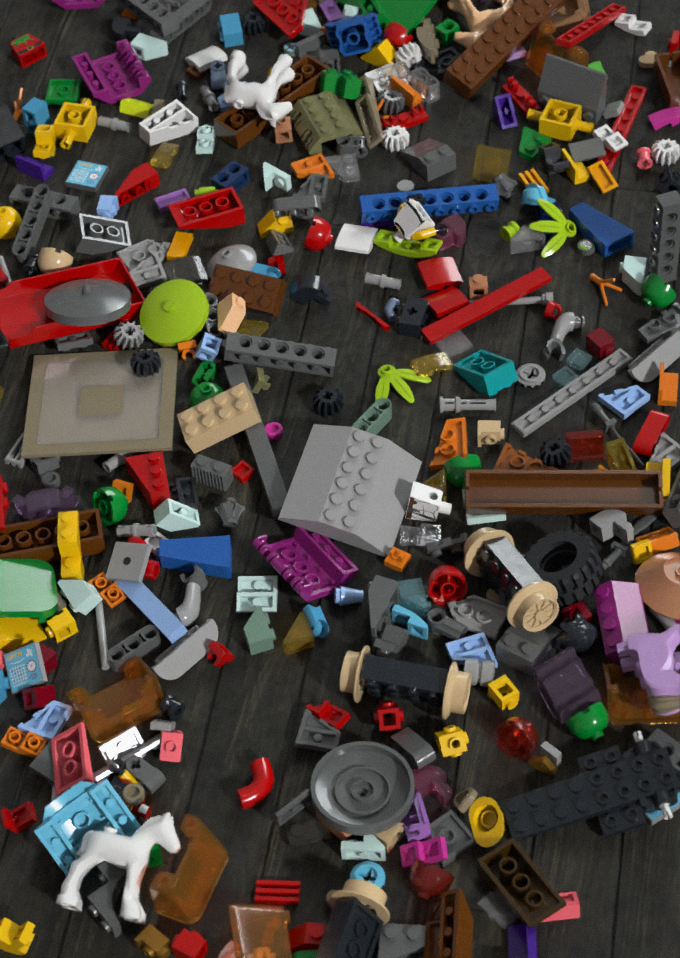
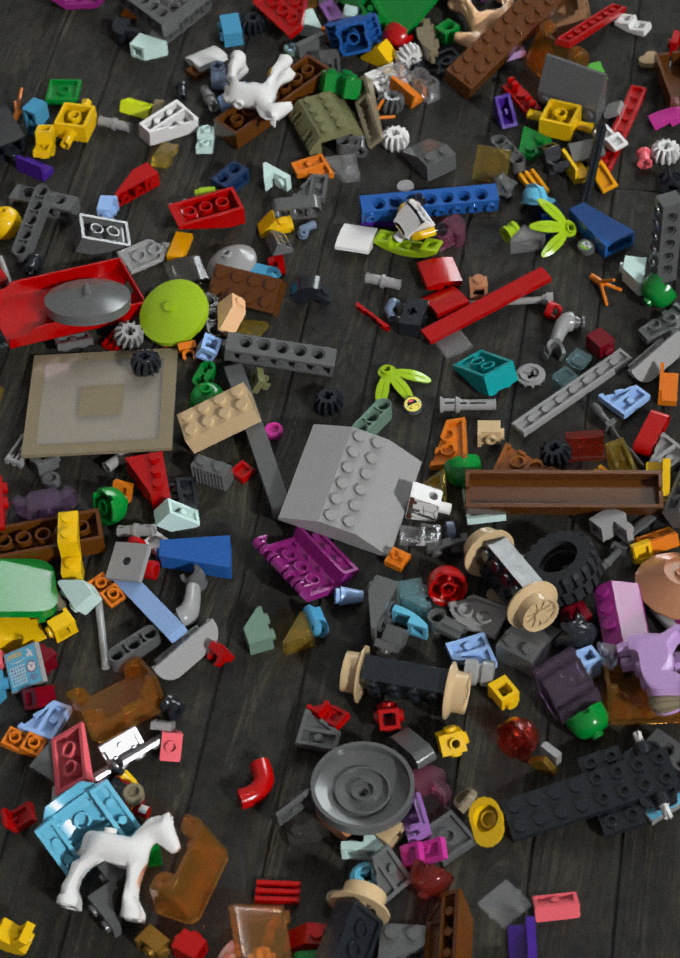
(27, 49): red torso -> none
(52, 261): tan cylinder -> none
(87, 176): tile -> none
(114, 75): magenta slope -> none
(145, 774): dark grey piece -> none
(149, 272): light grey wing -> none
(163, 201): medium lavender tile -> none
(230, 512): dark grey rock -> none
(256, 592): light aqua slope -> none
(283, 130): nougat brick -> none
(304, 229): none -> sand blue arm
(318, 235): red cylinder -> none
(388, 872): none -> dark grey wing
(406, 119): red plate -> none
(412, 405): none -> tile
(428, 364): clear yellow slope -> none
(450, 530): none -> sand blue tile
(517, 159): none -> dark grey beam
(519, 883): dark brown slope -> none
(591, 660): none -> light blue brick
(593, 164): none -> black axle
(608, 654): none -> clear slope

